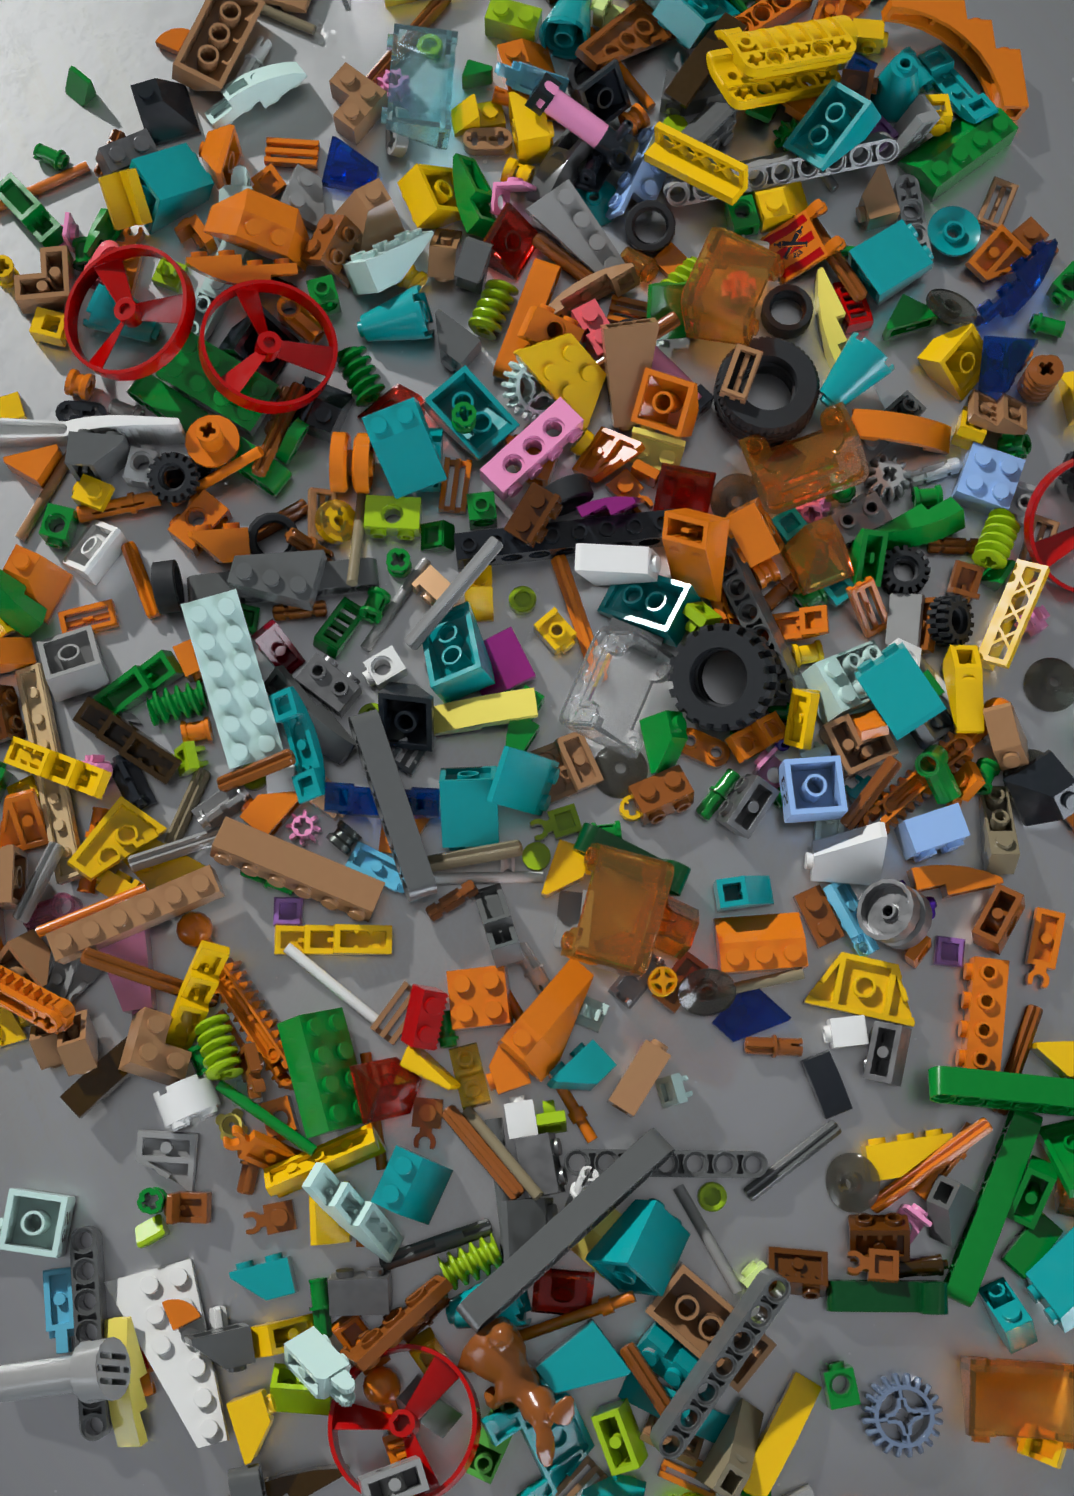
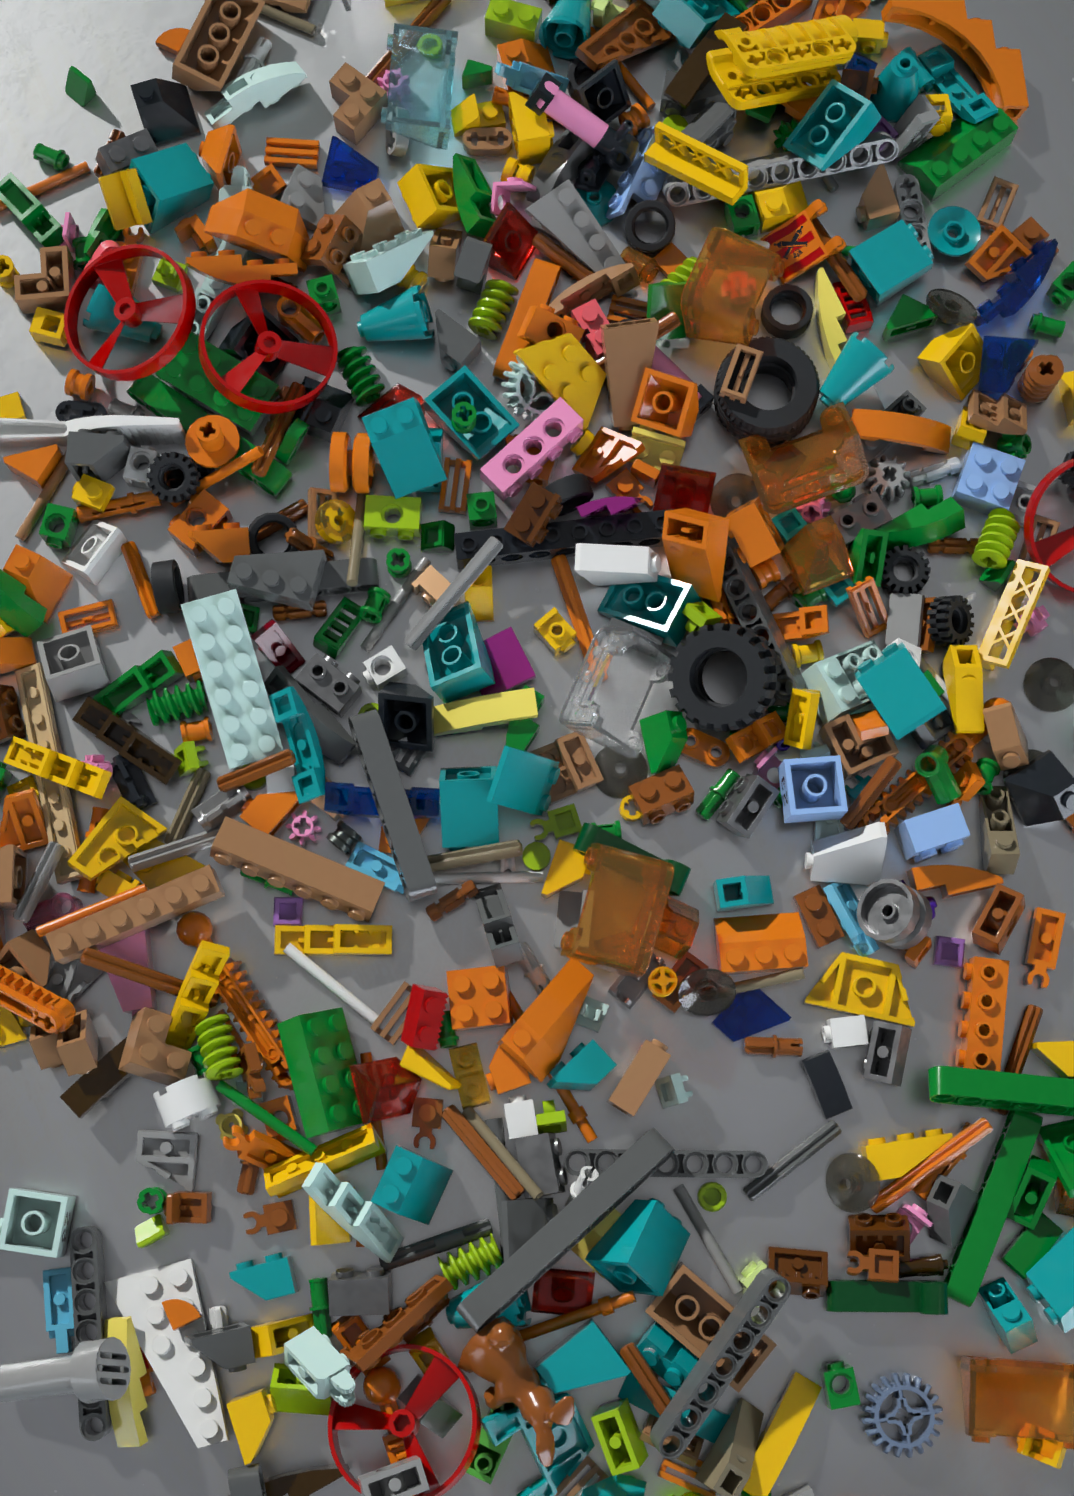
(522, 600): lime tile -> none
(965, 580): dark orange bracket -> none

